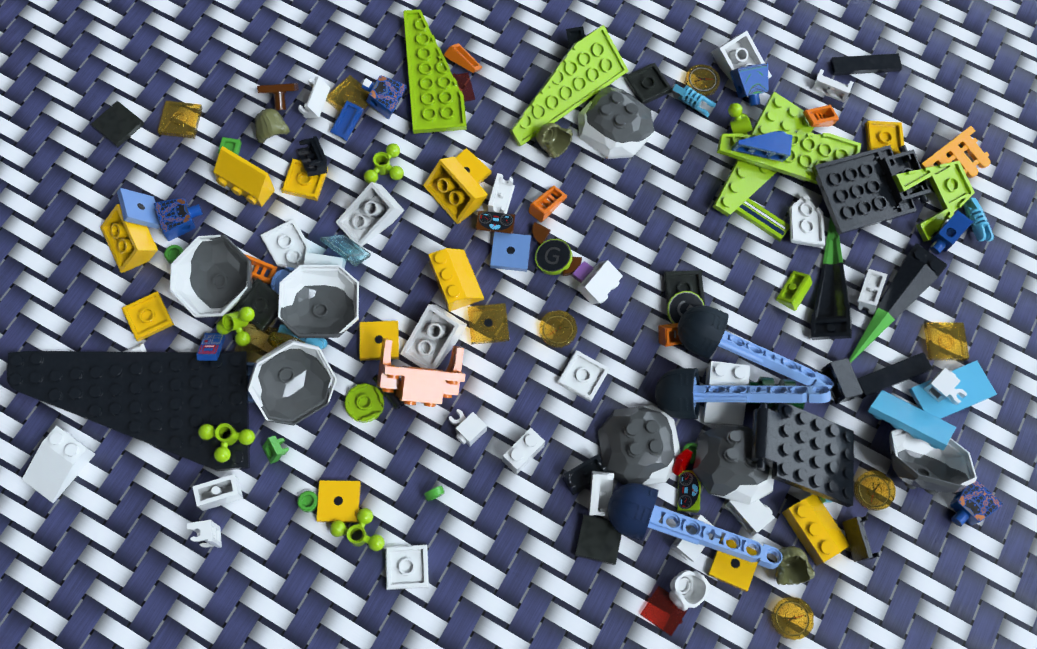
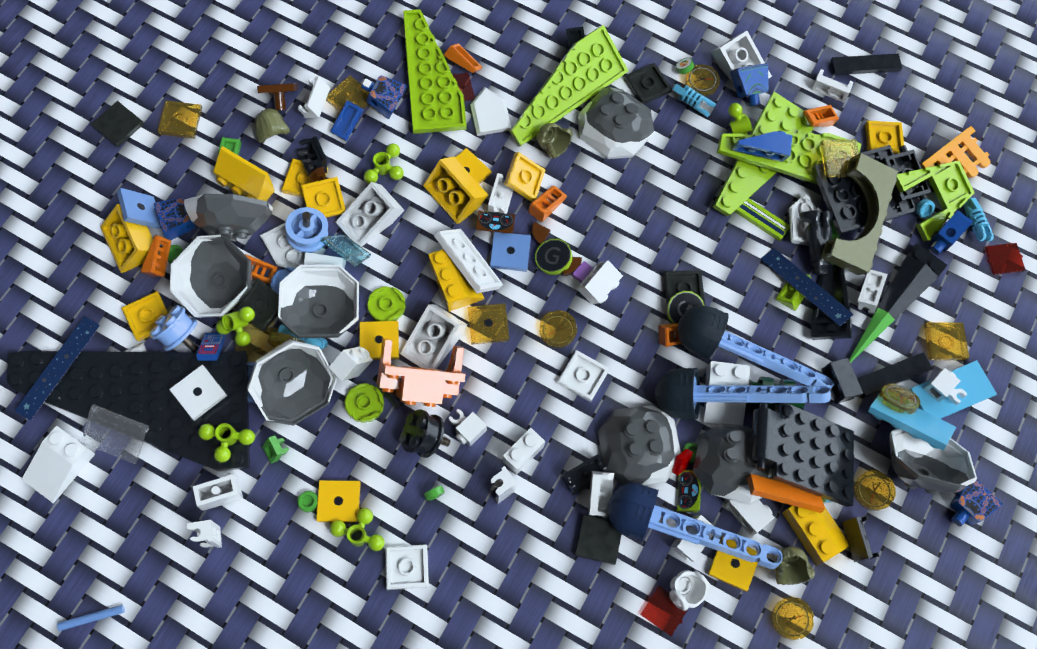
(57, 368): none -> dark blue sticker
(90, 617): none -> medium blue bar
(114, 434): none -> clear piece
(156, 264): none -> orange slope
(174, 329): none -> light blue wheel
(198, 392): none -> white tile
(228, 214): none -> dark grey rock
(305, 229): none -> light blue wheel
(317, 175): none -> reddish brown tile
(324, 196): none -> yellow tile
(351, 363): none -> white brick
(386, 304): none -> lime tile
(423, 433): none -> black wheel
(468, 260): none -> white tile
(490, 113): none -> white tile
(505, 485): none -> white hinge
(524, 176): none -> yellow tile
(685, 66): none -> tile
(784, 493): none -> orange tile
(807, 287): none -> dark blue sticker
(817, 234): none -> black piece
(837, 155): none -> clear yellow tile
(877, 185): none -> arch
(899, 398): none -> clear yellow tile
(925, 208): none -> medium azure tile
(1005, 258): none -> clear red piece

